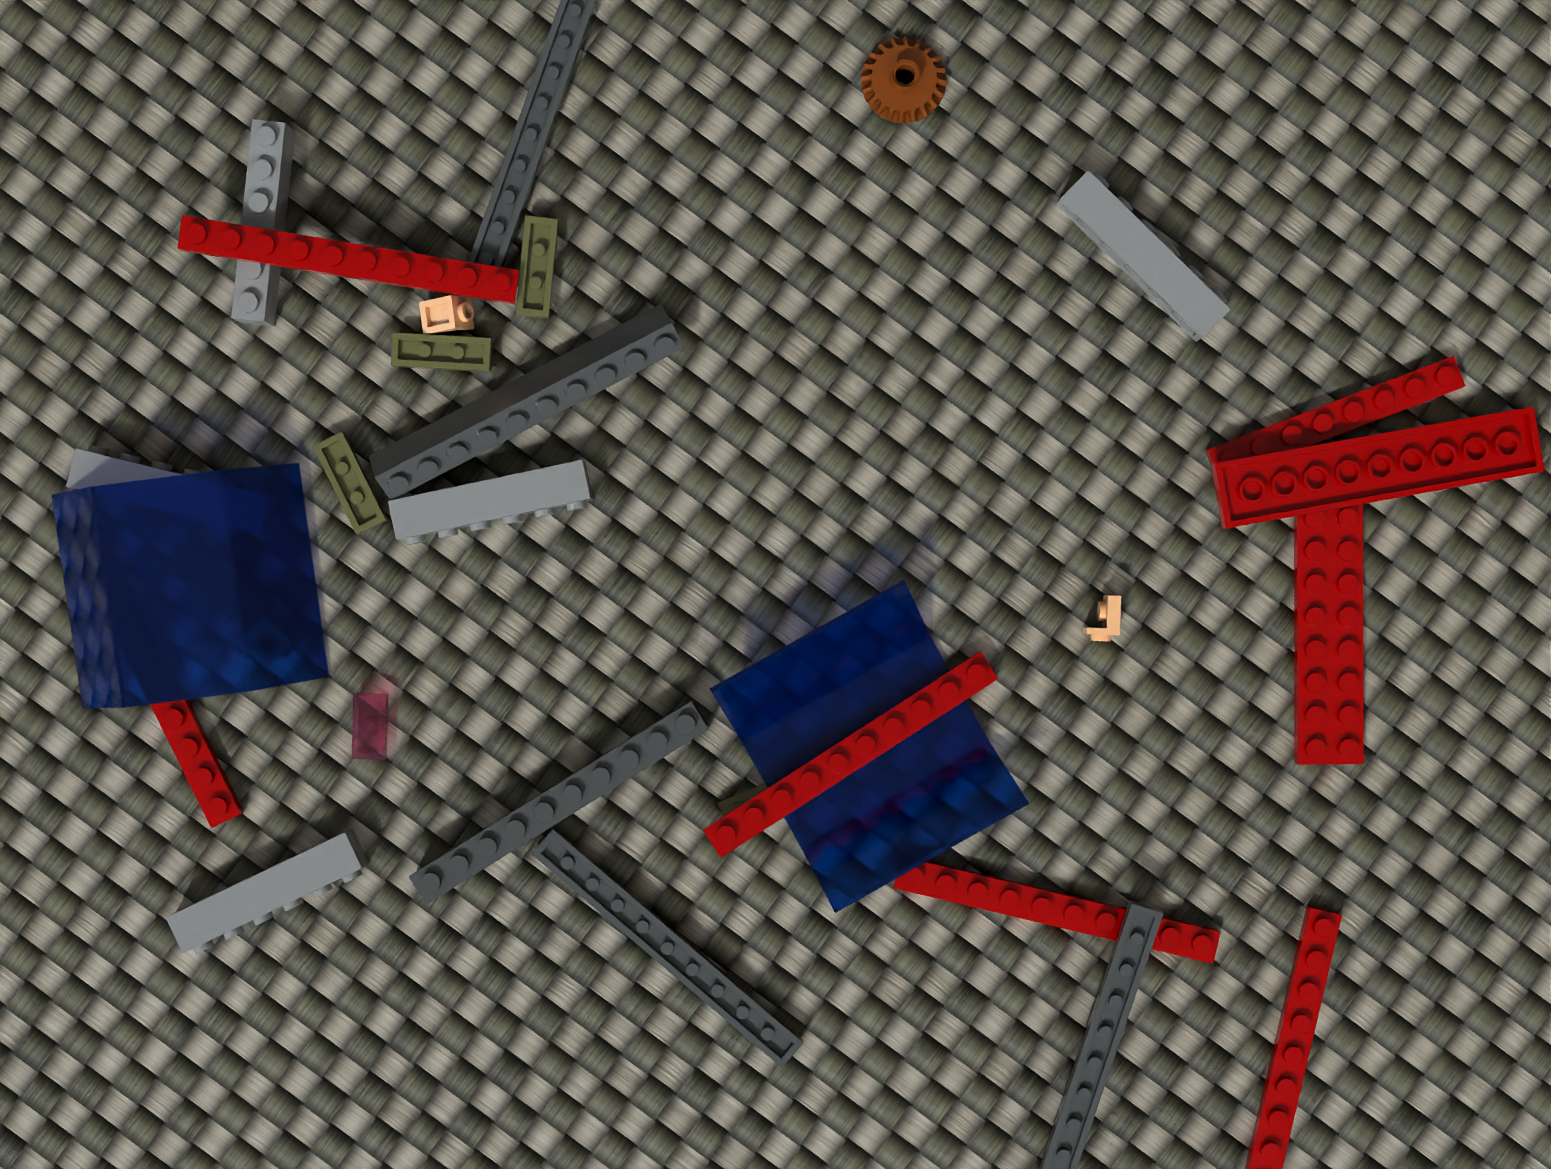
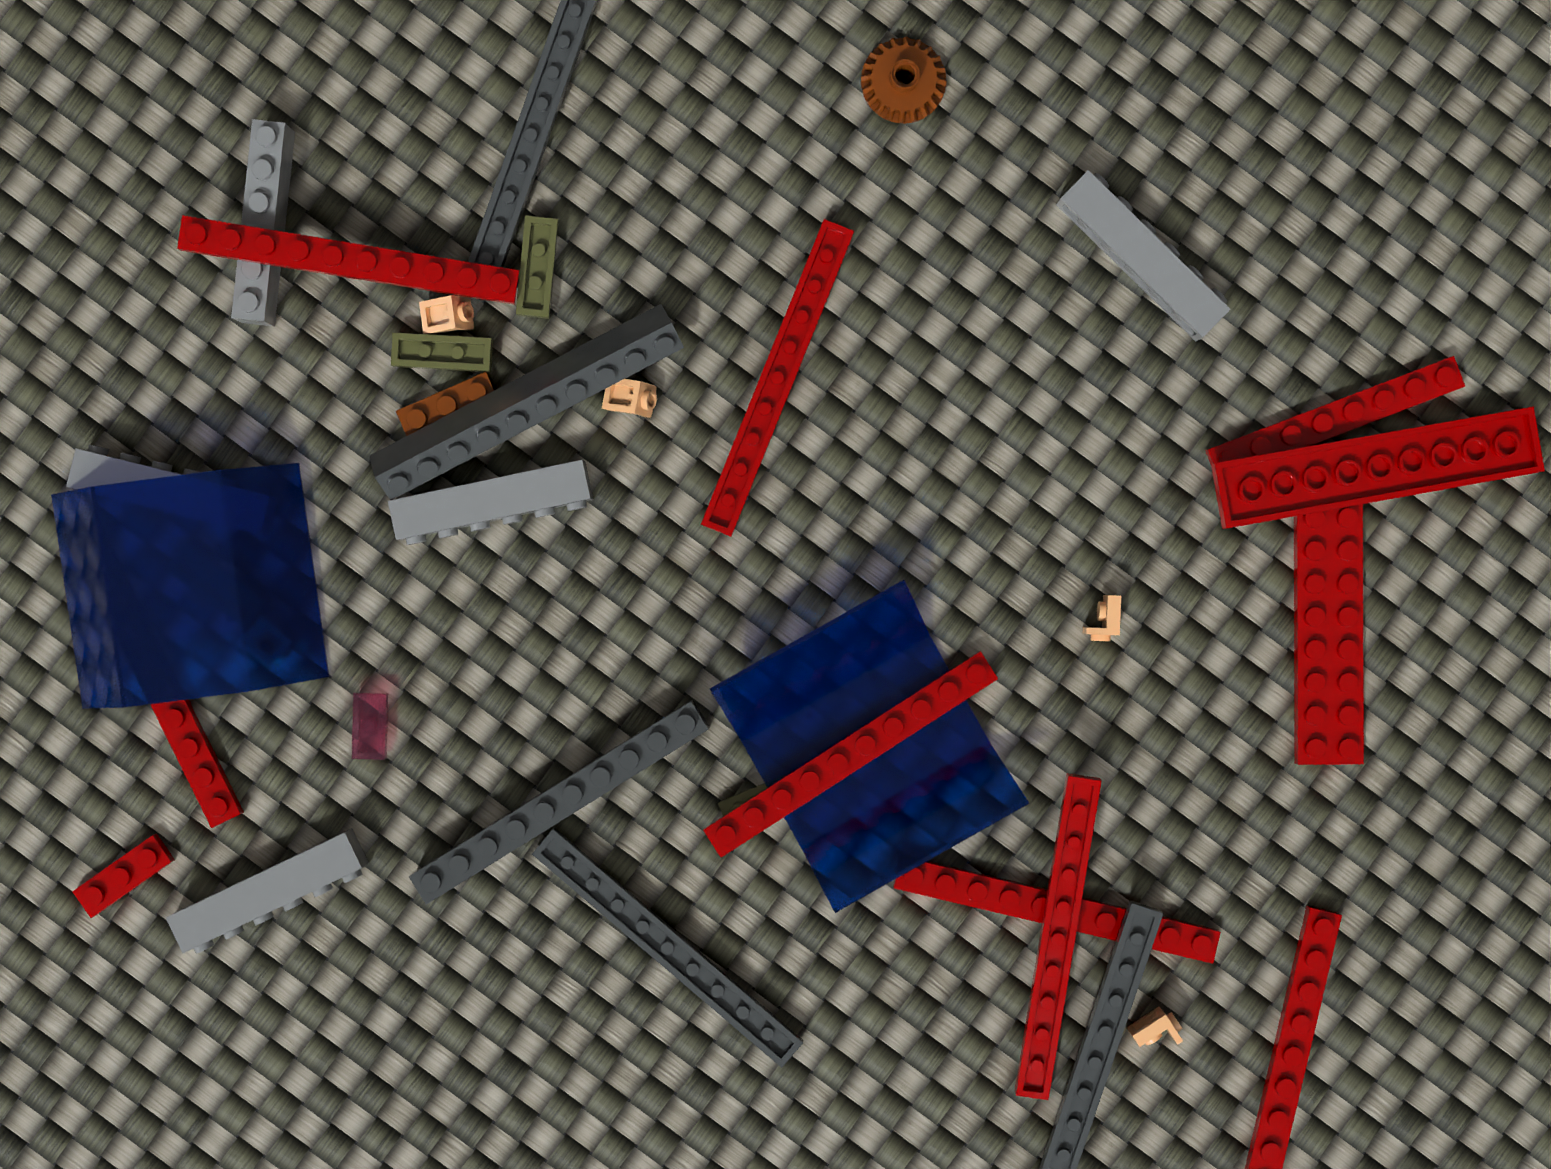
(123, 875): none -> red plate
(350, 483): olive plate -> none
(443, 403): none -> dark orange plate
(630, 397): none -> light nougat bracket
(777, 377): none -> red plate
(1057, 936): none -> red plate
(1150, 1027): none -> light nougat bracket

